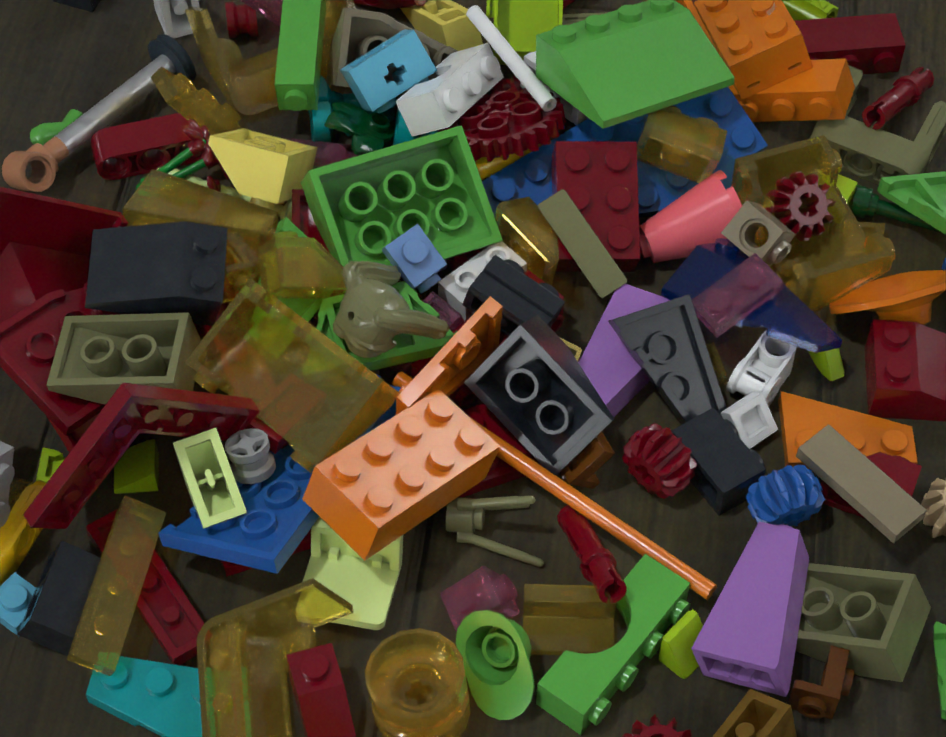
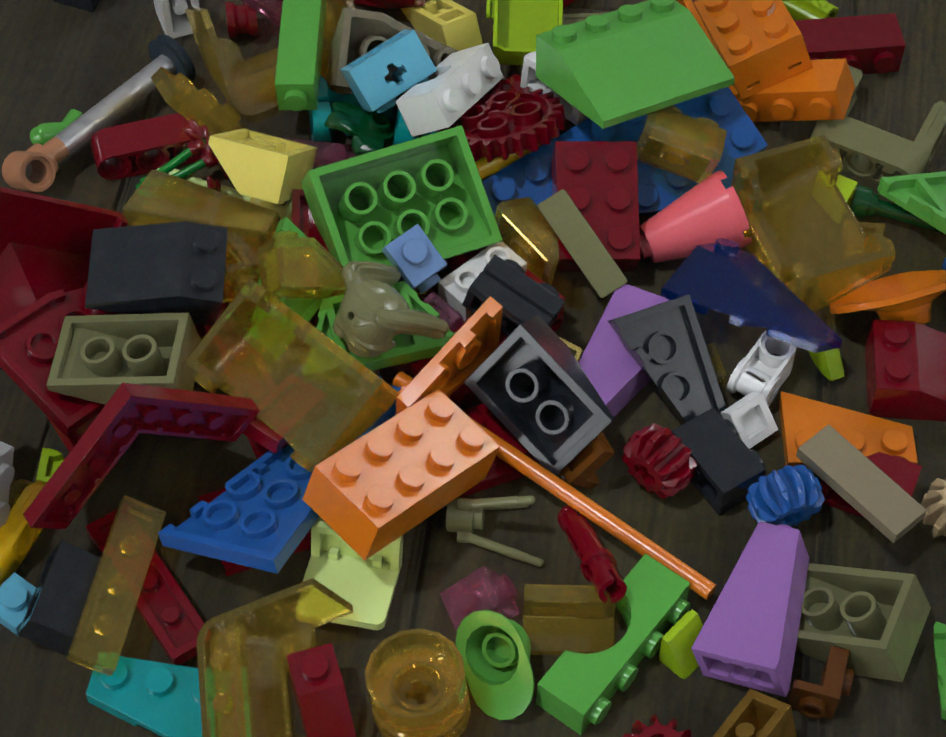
(137, 469): lime slope -> none
(209, 478): yellowish green slope -> none
(250, 456): light grey wheel -> none
(511, 58): white piece -> none
(736, 295): clear pink plate -> none
(742, 232): dark tan brick -> none
(801, 204): dark red gear -> none
(904, 93): dark red pin -> none

